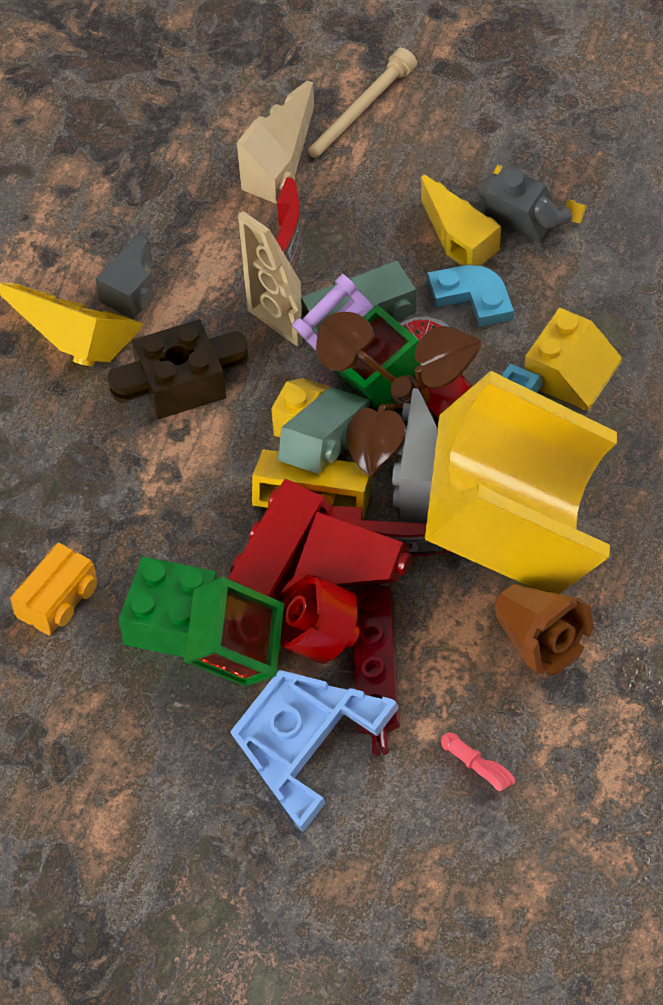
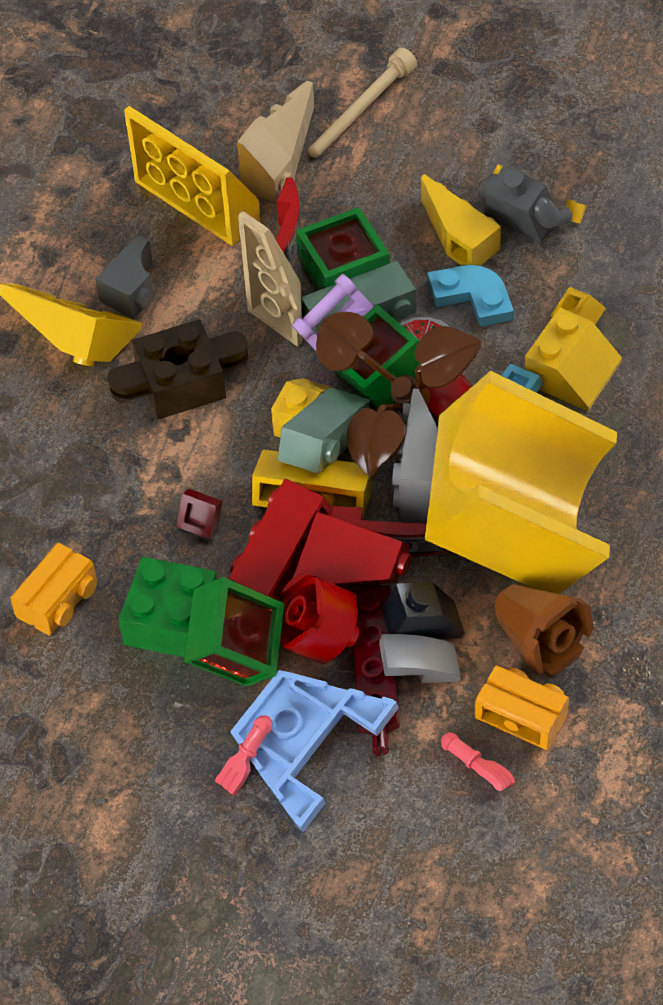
(188, 178): none -> yellow slope
(199, 513): none -> dark red tile
(238, 766): none -> coral piece
(340, 246): none -> piece
(419, 655): none -> light grey slope
(422, 611): none -> black slope
(522, 706): none -> light orange brick
(581, 304): none -> yellow slope

